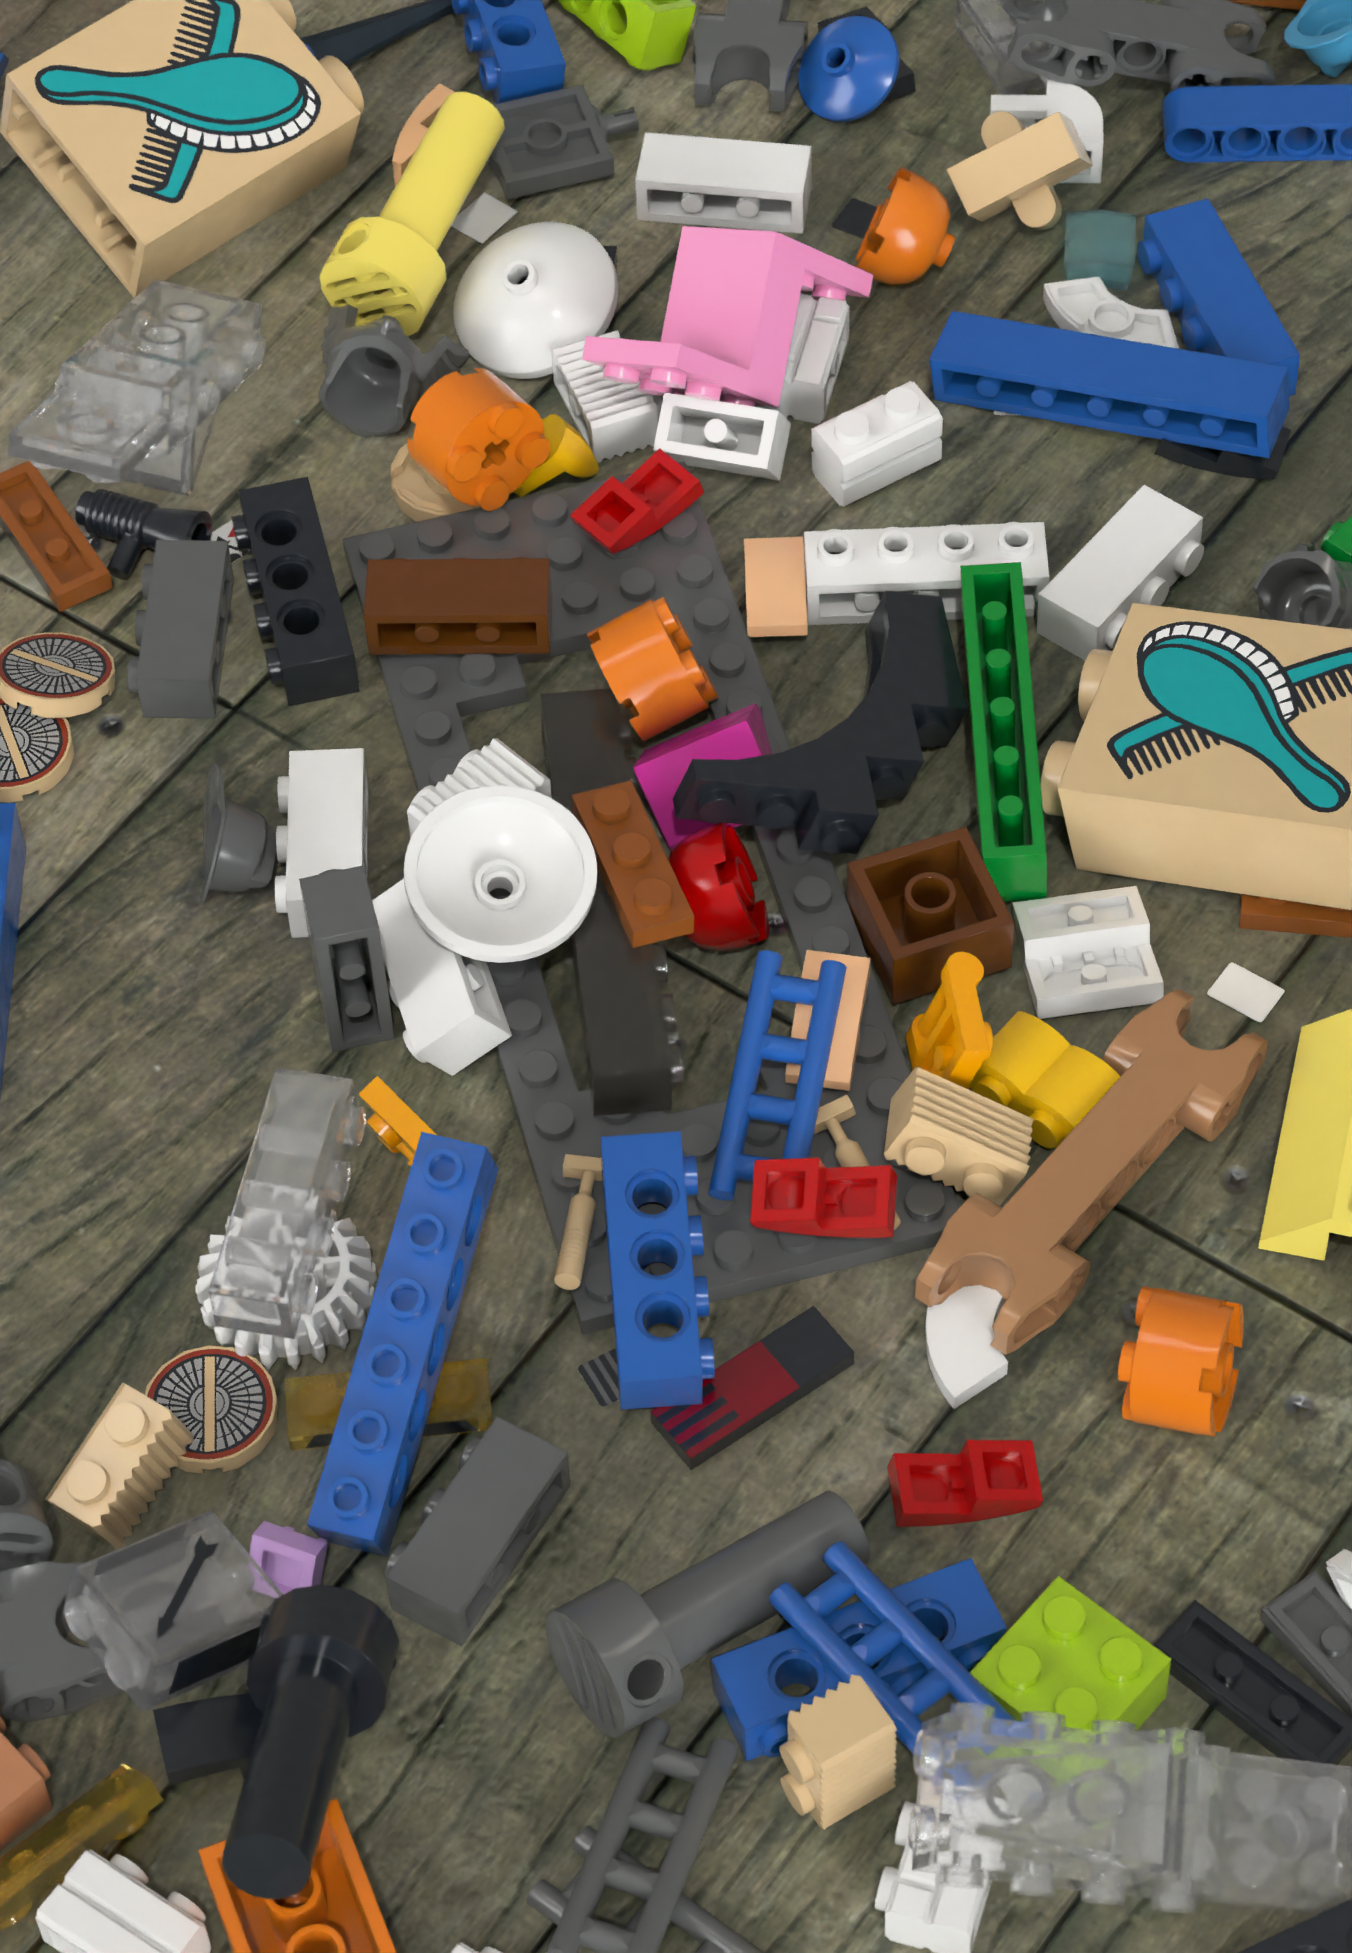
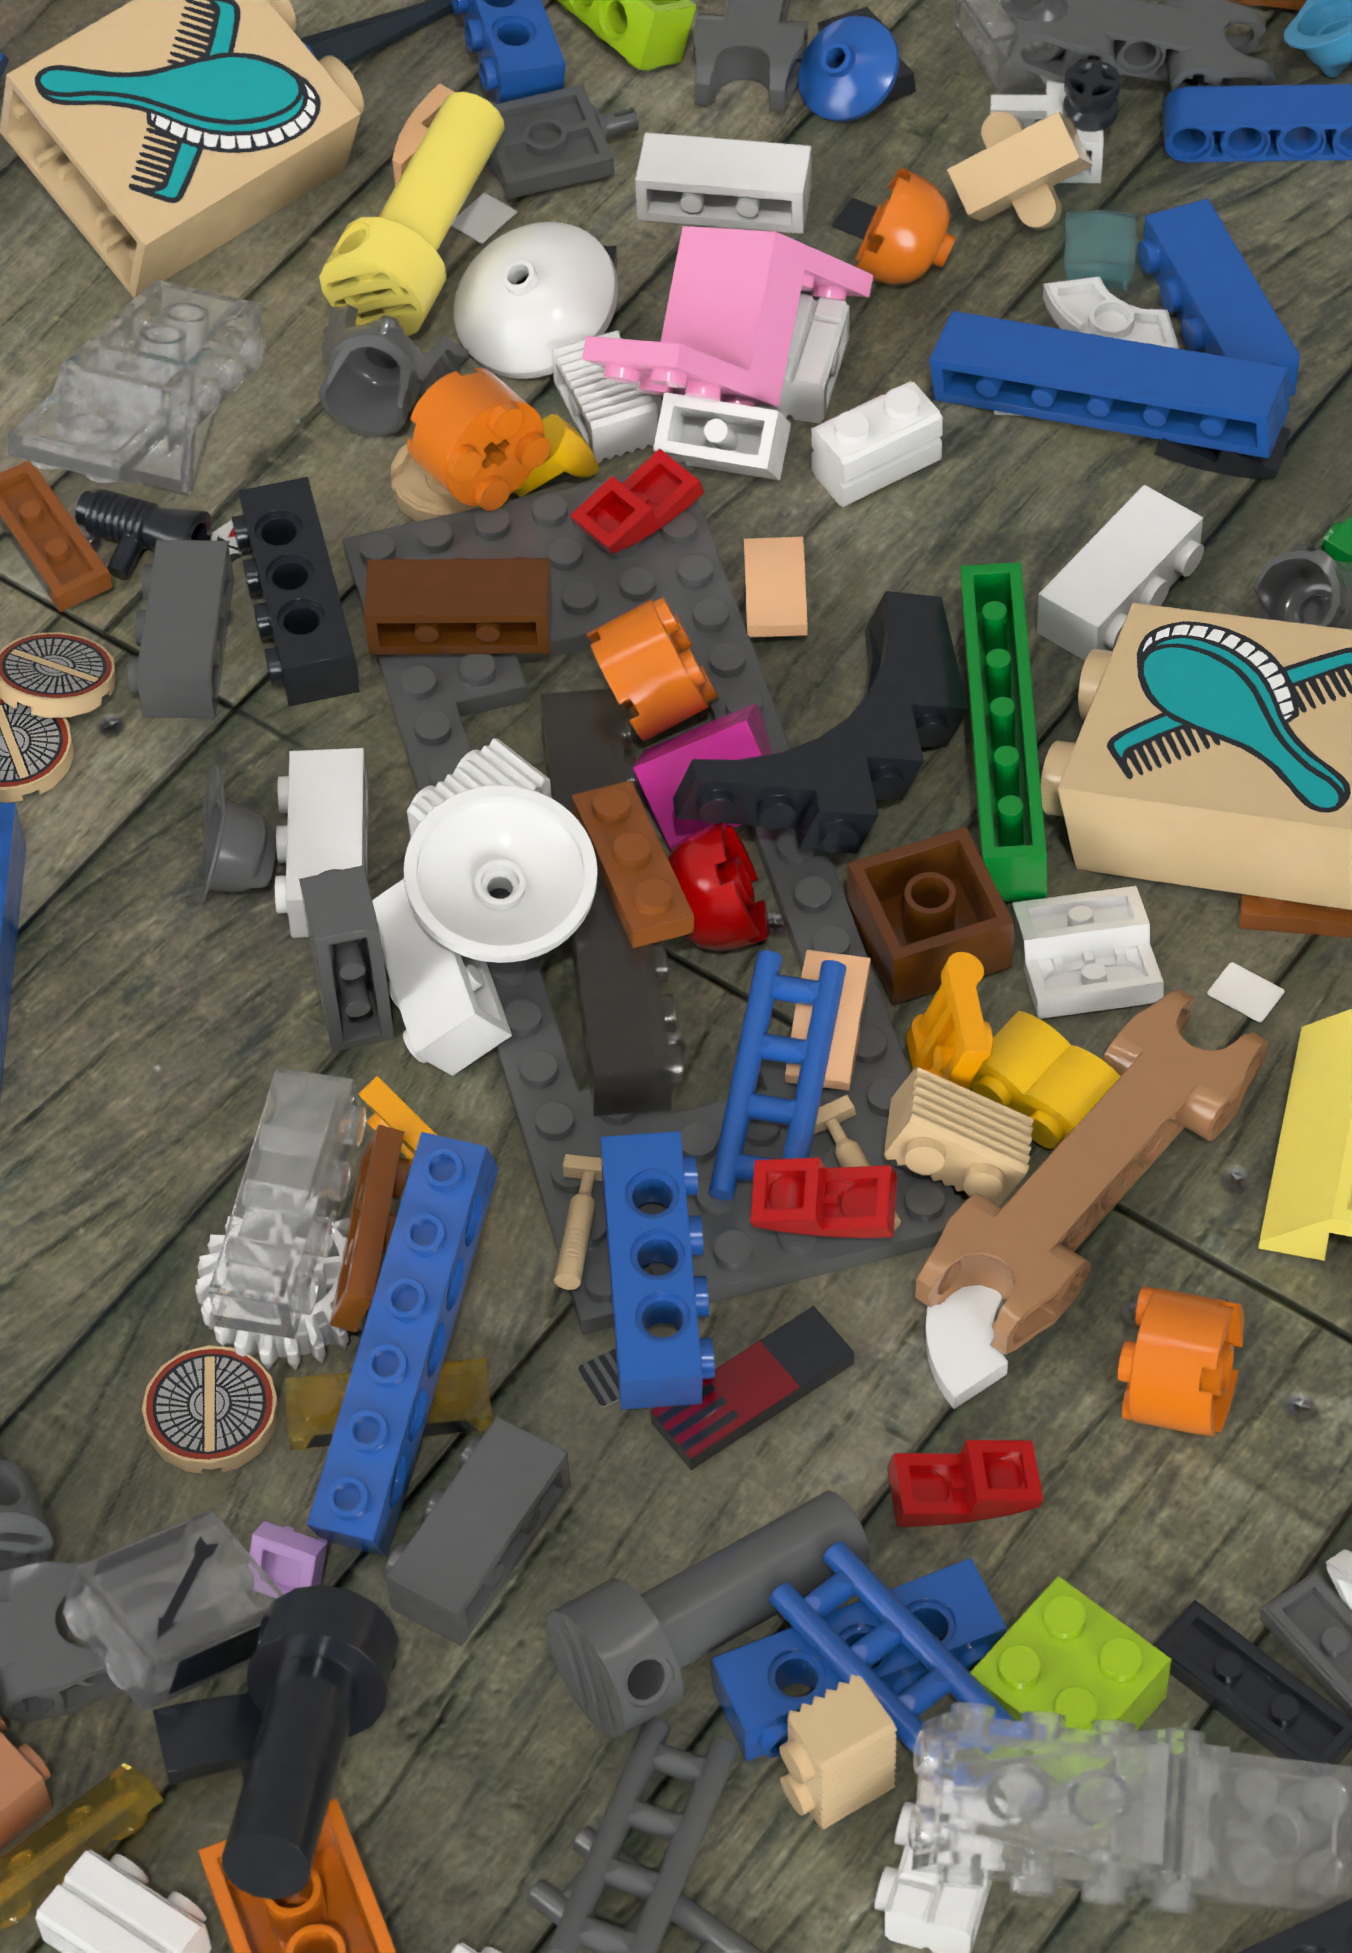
(120, 1466): tan brick -> none
(369, 1226): none -> dark orange plate
(855, 567): white brick -> none
(1091, 95): none -> black wheel

